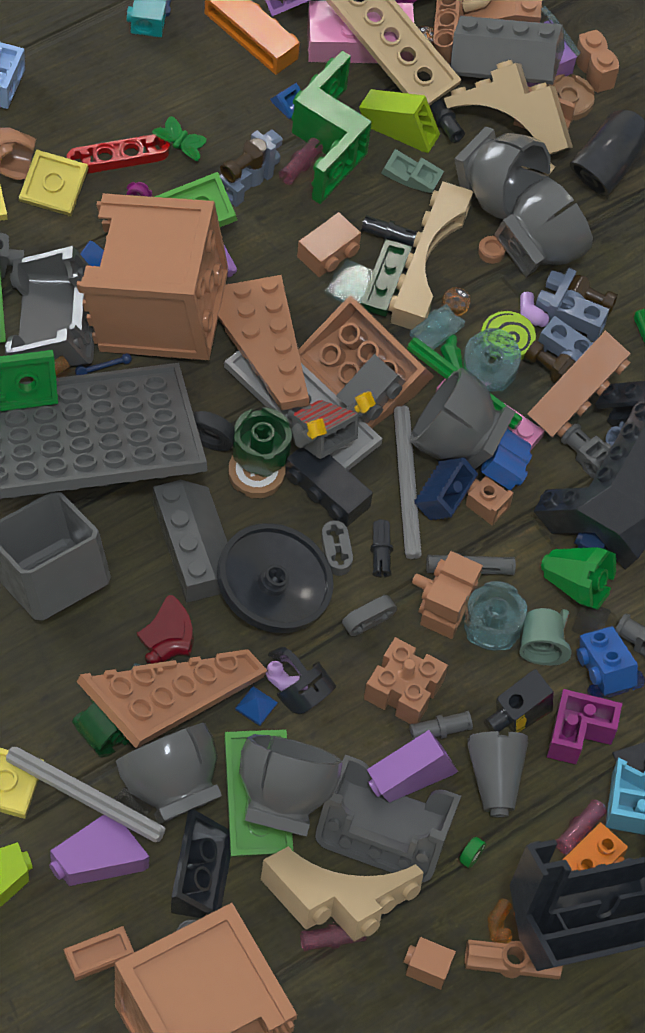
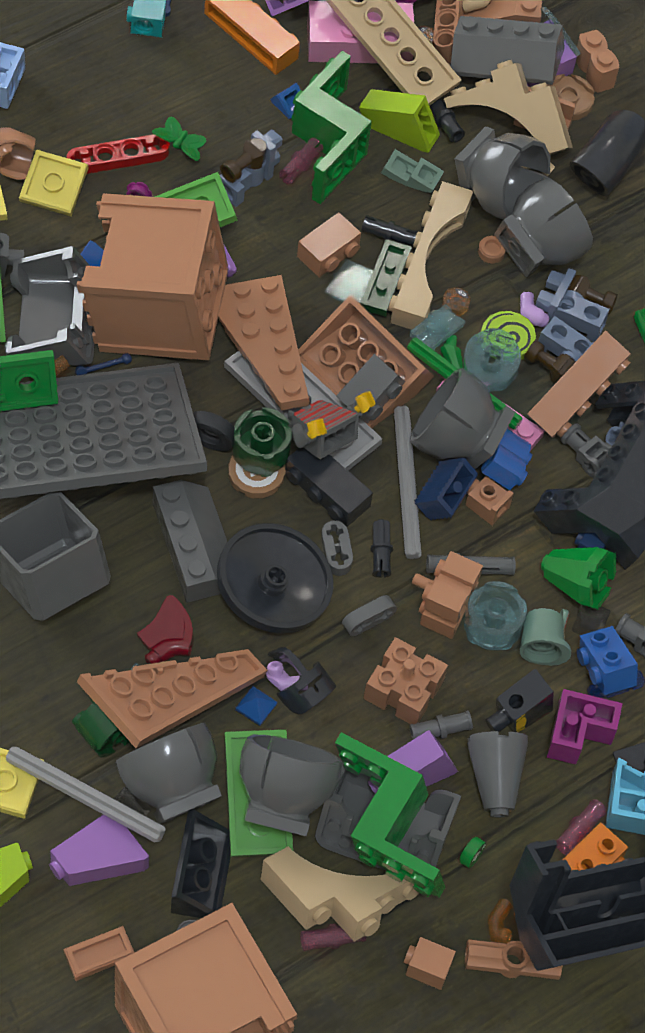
(389, 816): none -> green bracket

